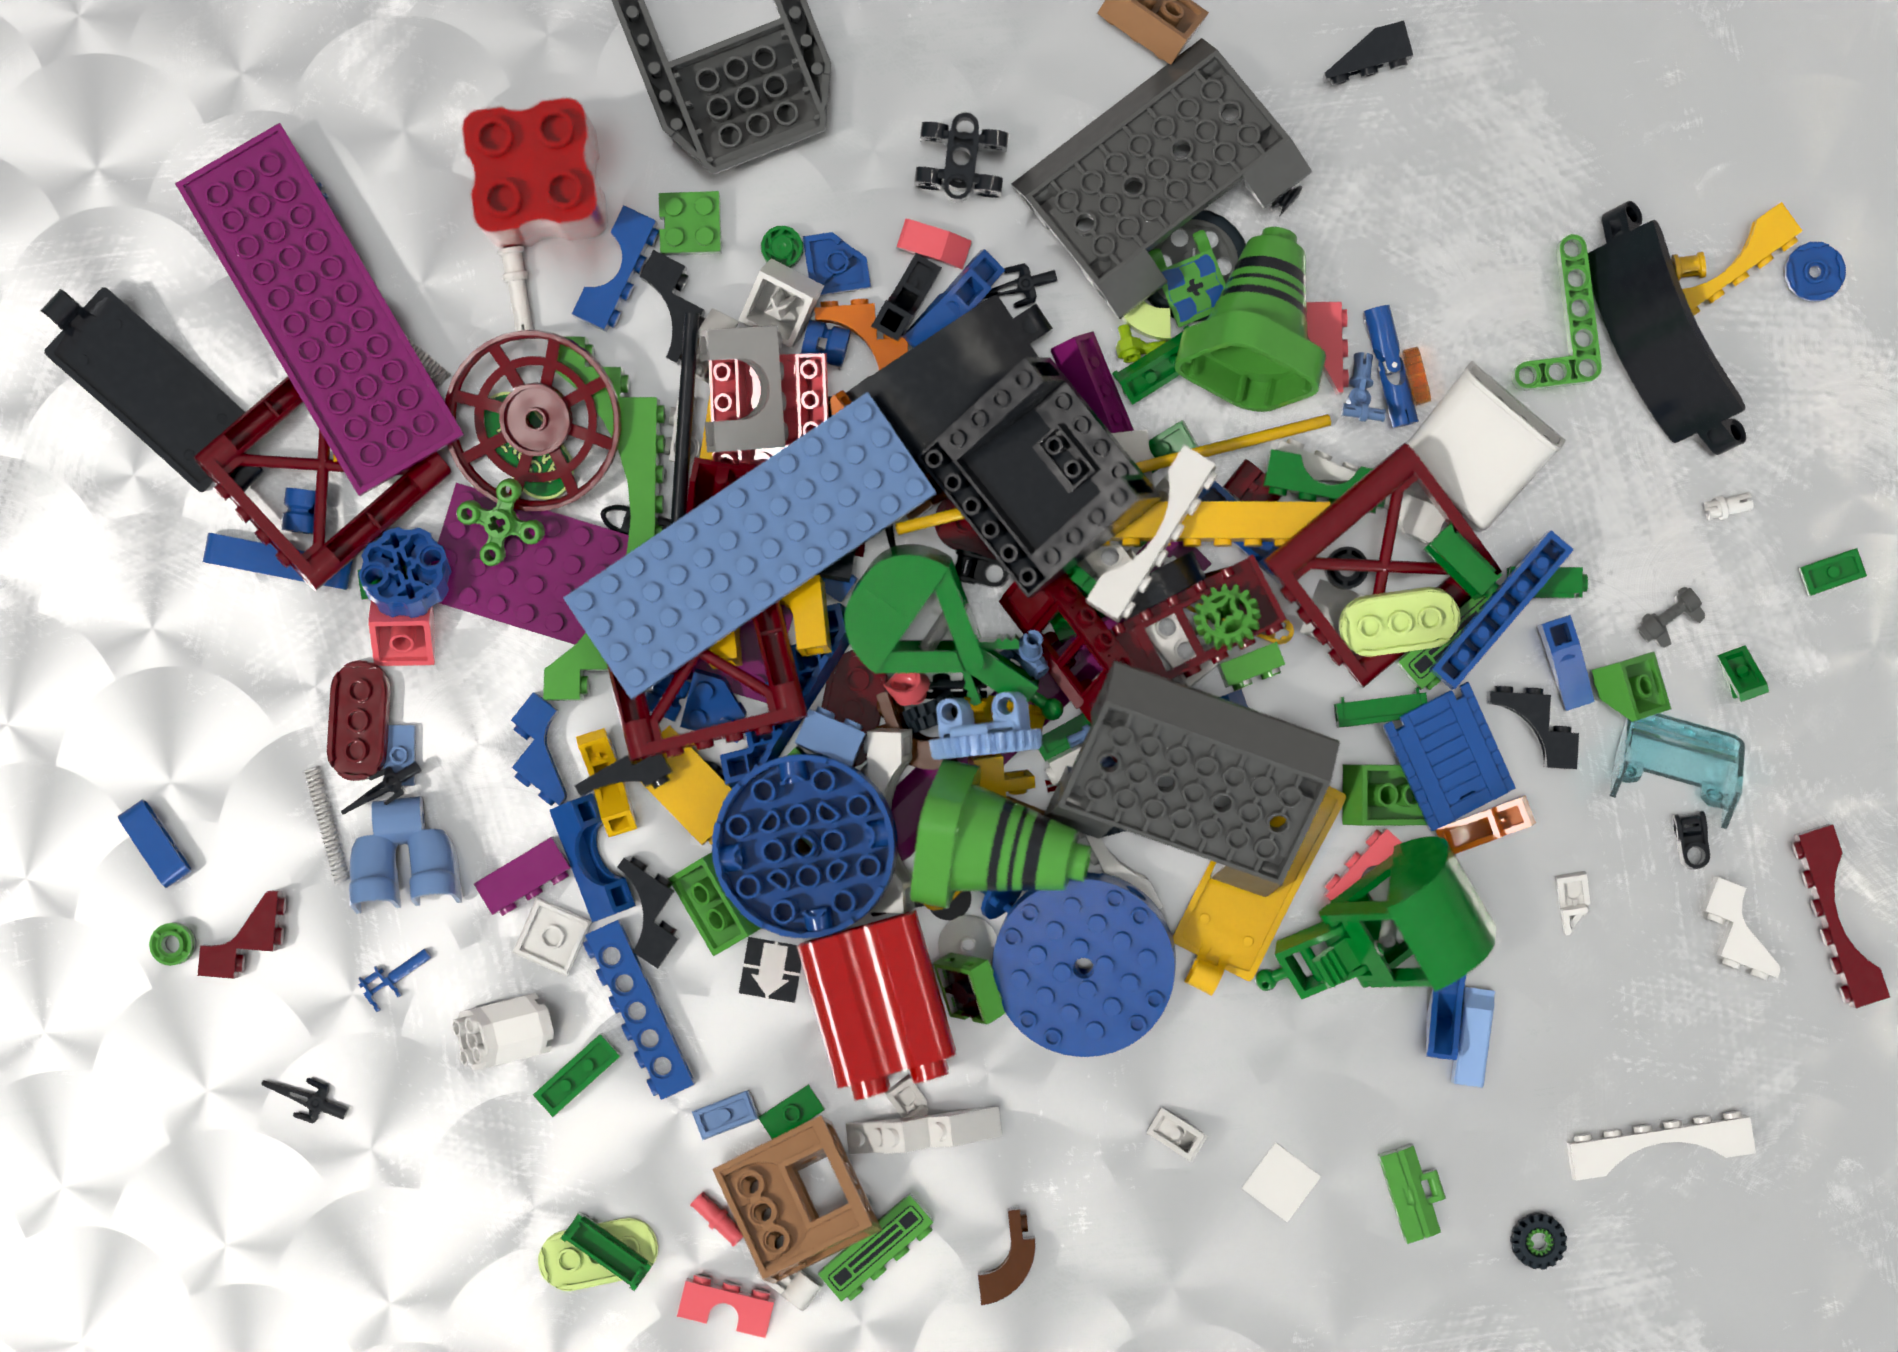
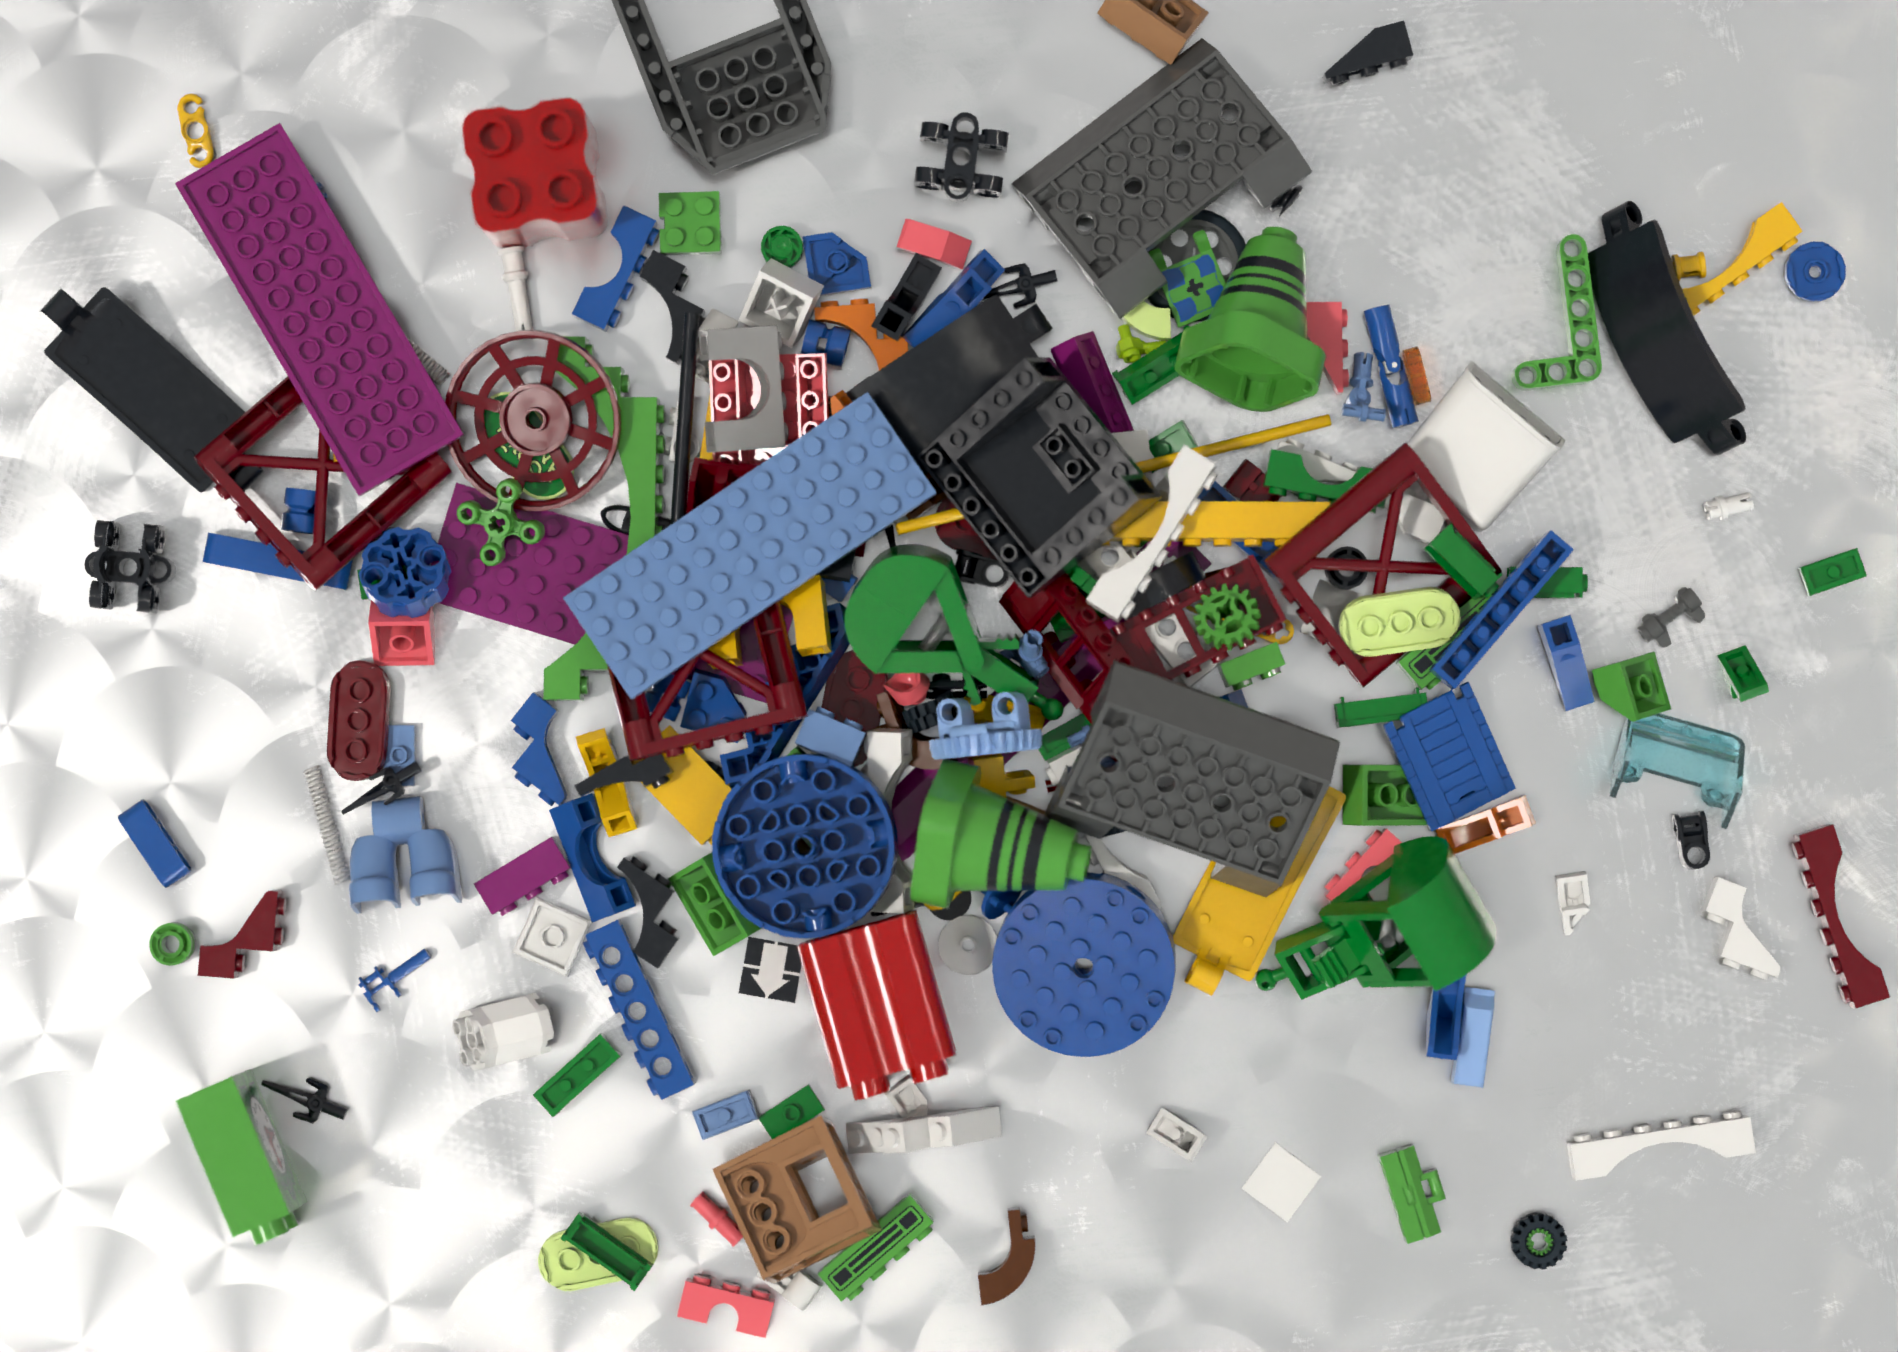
(107, 540): none -> black piece
(186, 120): none -> yellow piece
(243, 1157): none -> bright green brick
(969, 988): bright green piece -> none
(1557, 746): black arch -> none

